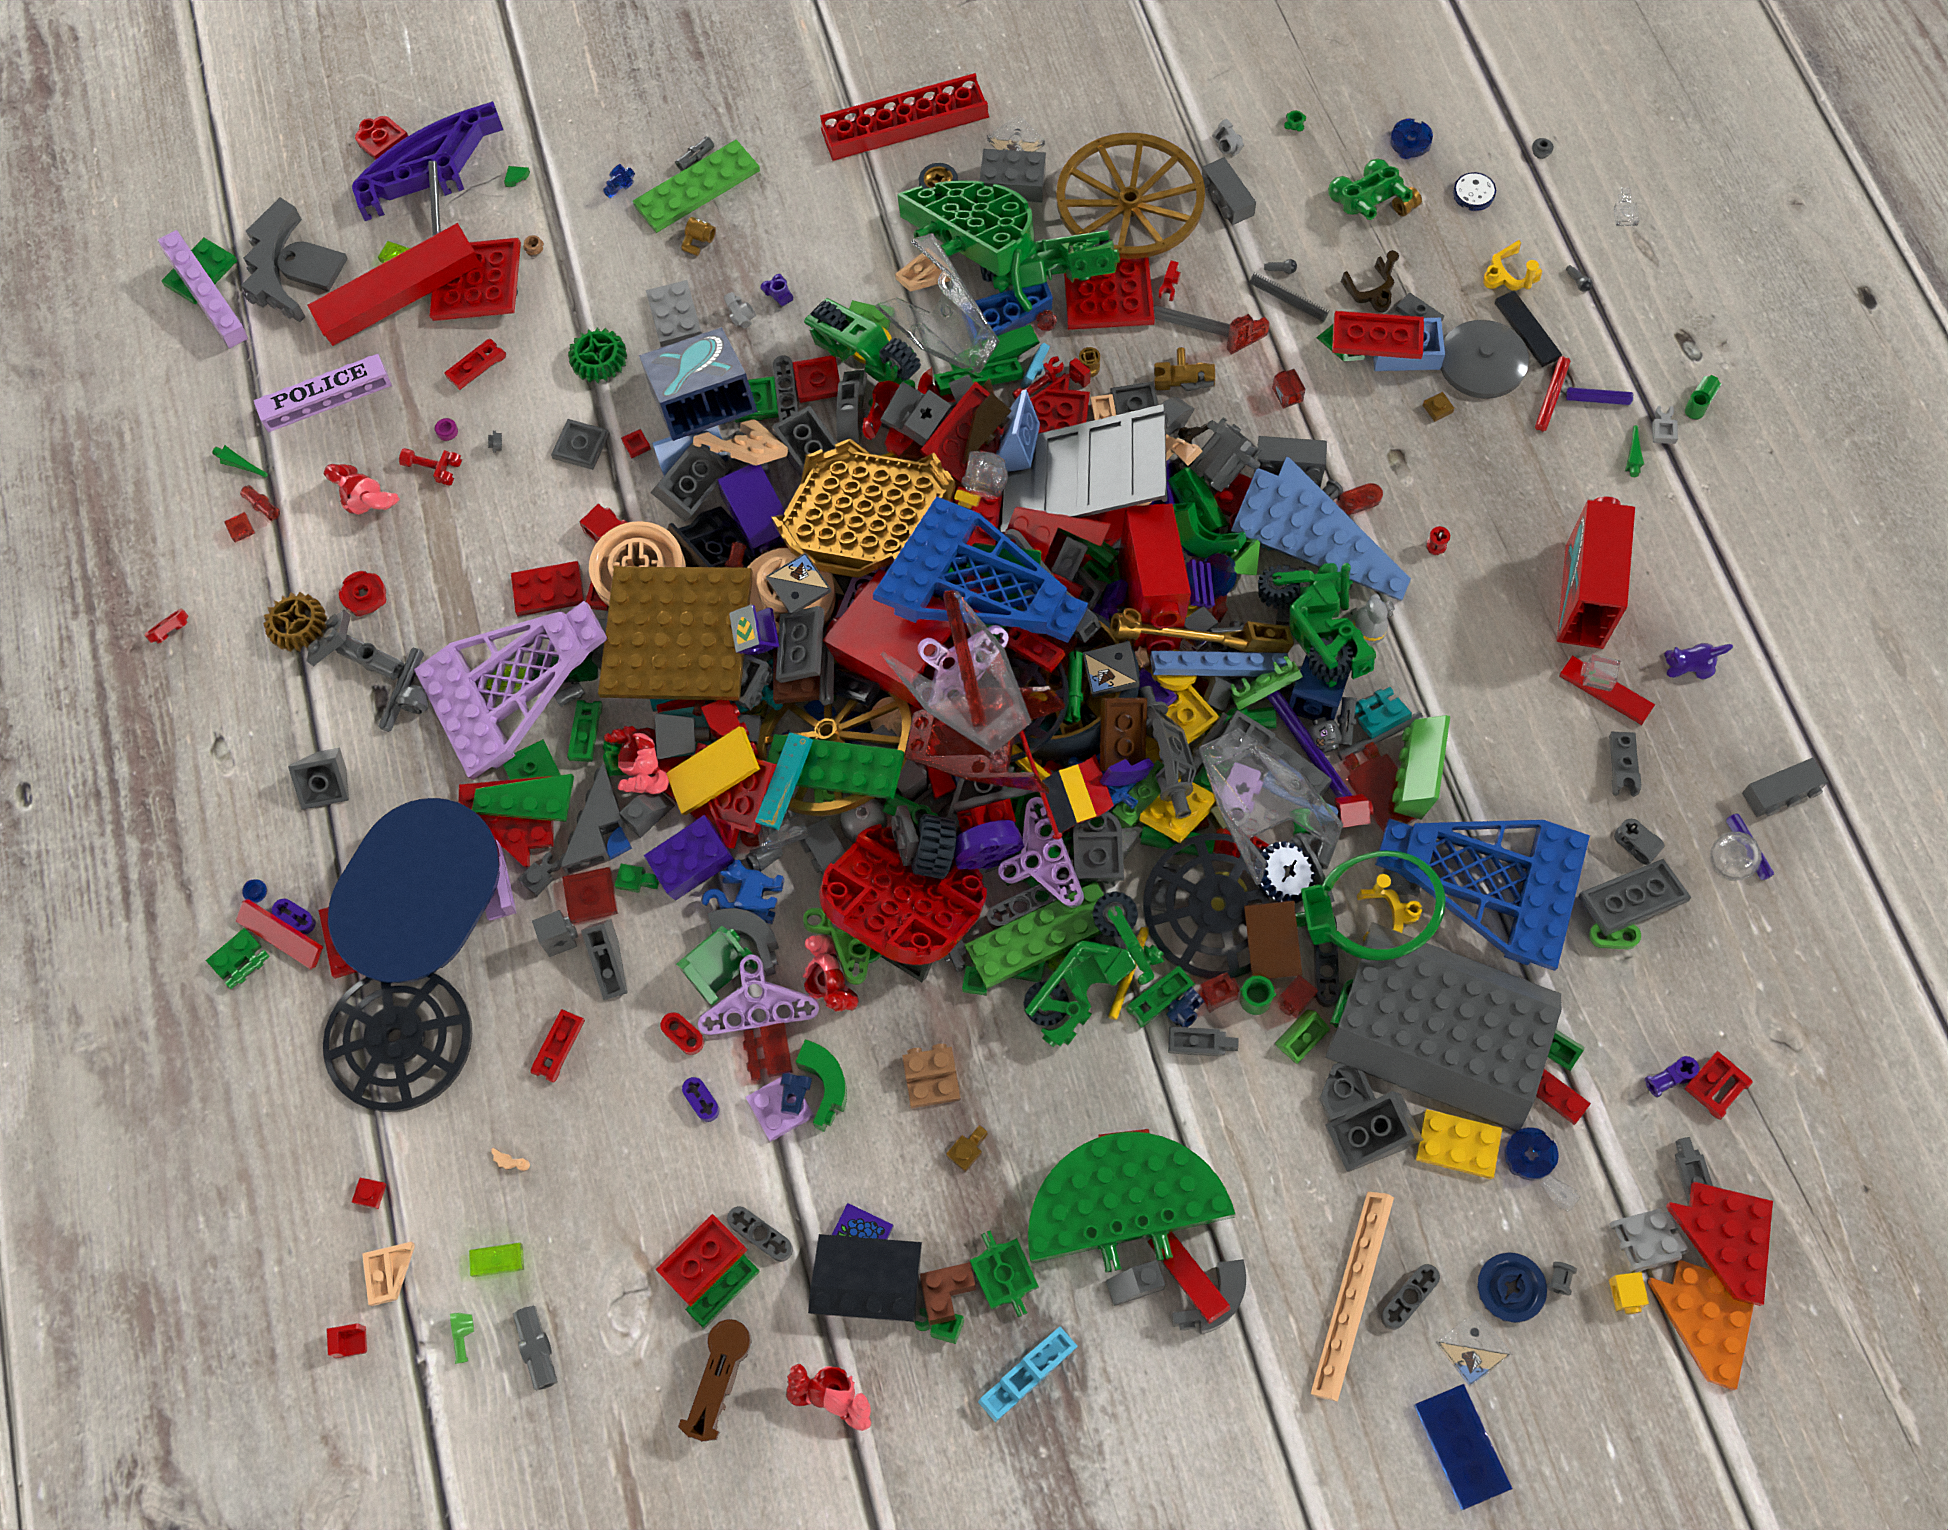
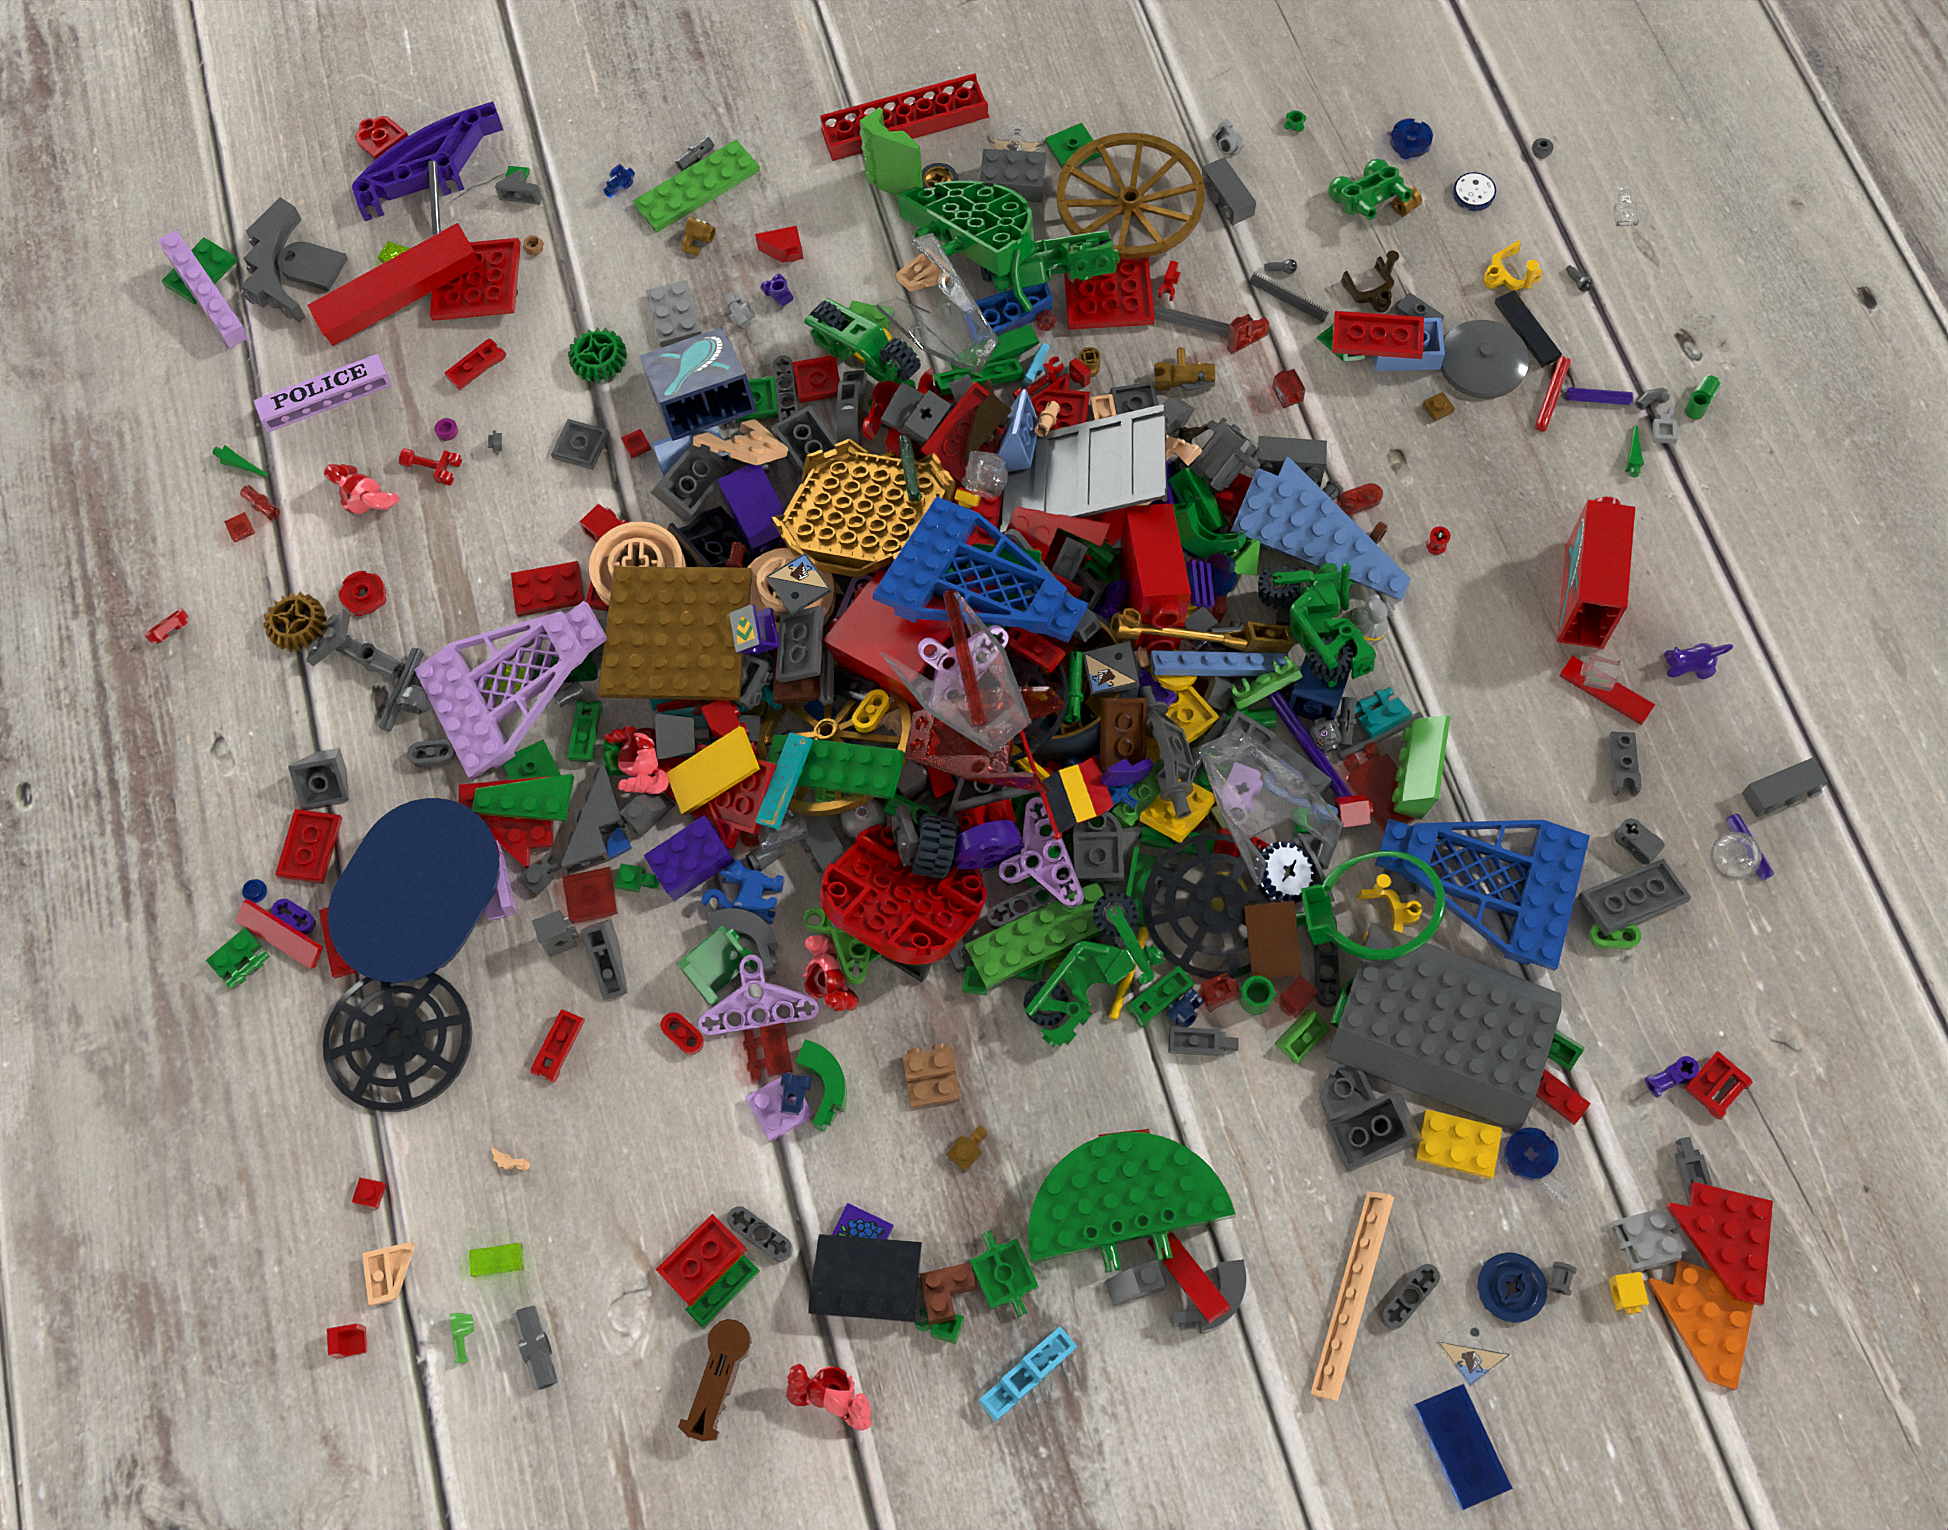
(309, 846): none -> red tile
(432, 751): none -> dark grey plate
(517, 190): none -> dark grey slope
(705, 1096): dark purple beam -> none
(781, 244): none -> red slope
(869, 712): none -> yellow plate
(890, 158): none -> bright green piece
(909, 467): none -> clear green axle
(1047, 419): none -> light nougat pin
(1068, 142): none -> green plate
(1139, 873): none -> green panel
(1379, 532): none -> reddish brown tile
(1650, 395): none -> dark grey arm

